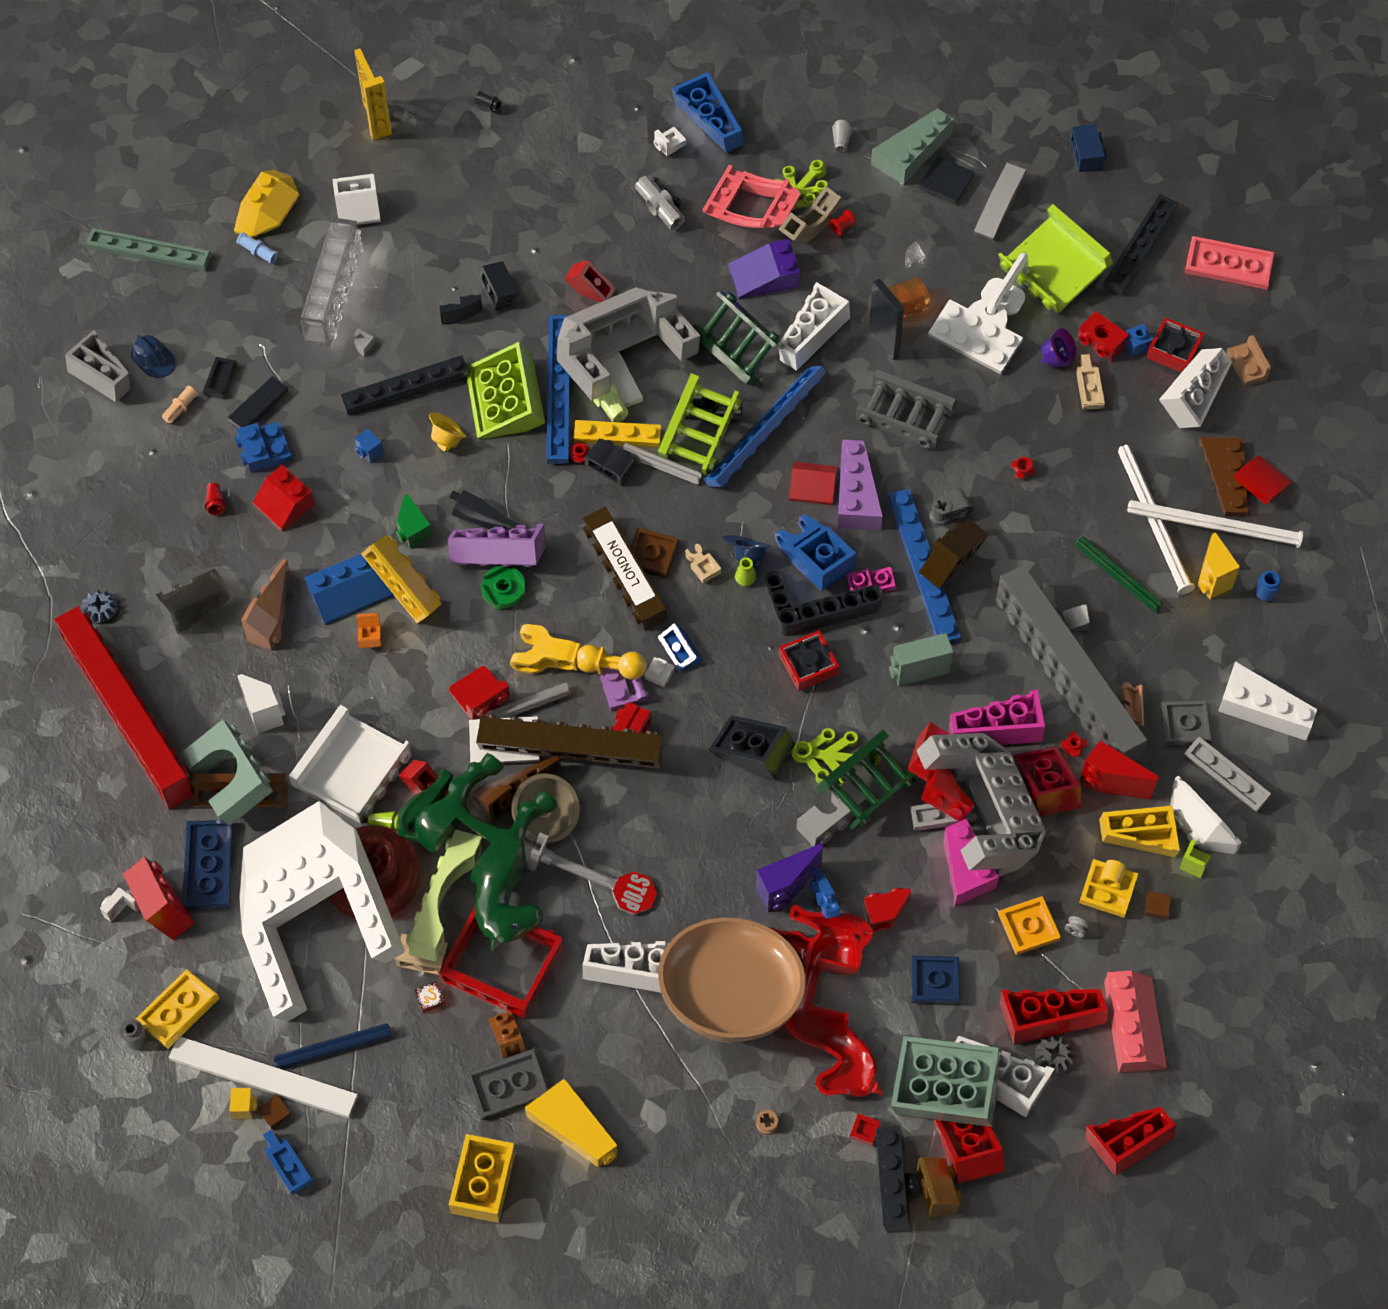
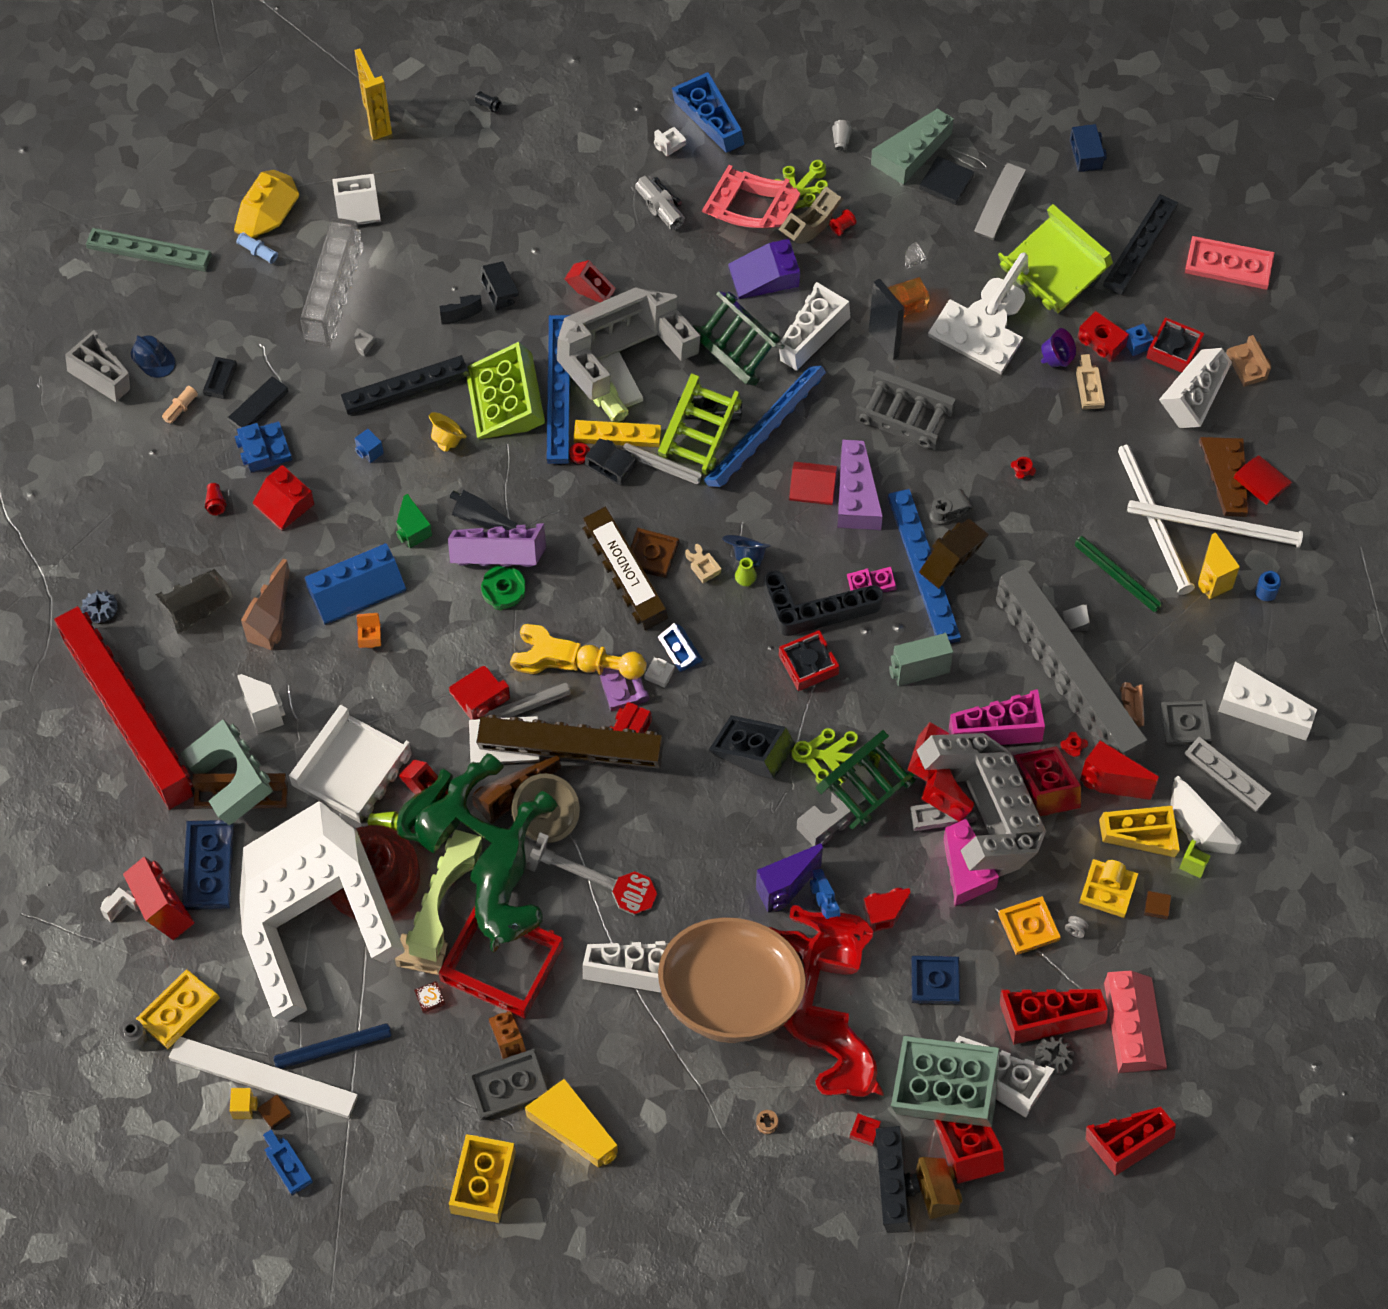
(401, 578): yellow slope -> none
(817, 552): blue brick -> none

